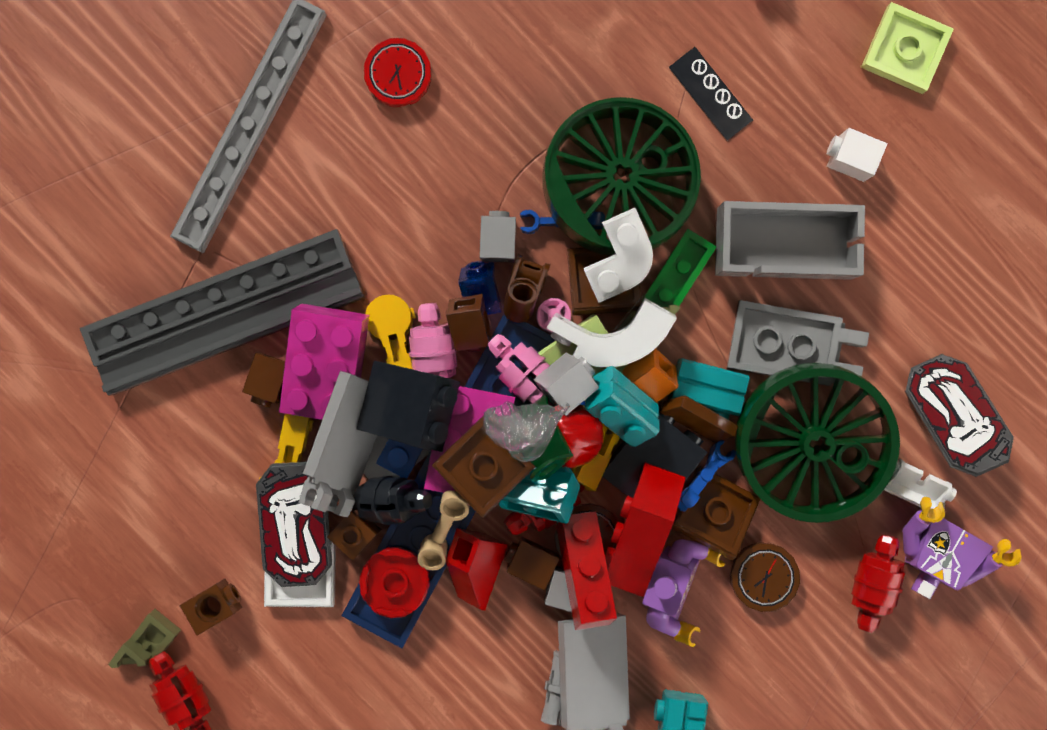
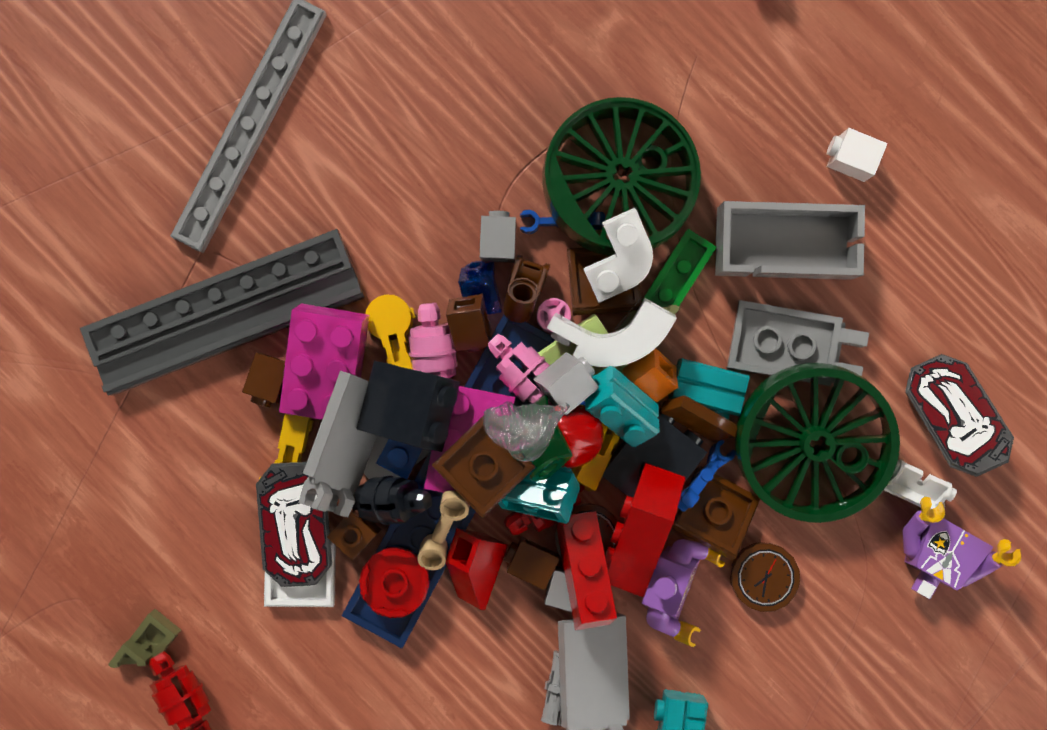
(199, 613): reddish brown brick -> none
(397, 72): red tile -> none
(711, 93): black sticker -> none
(878, 583): red piece -> none
(907, 48): yellowish green tile -> none

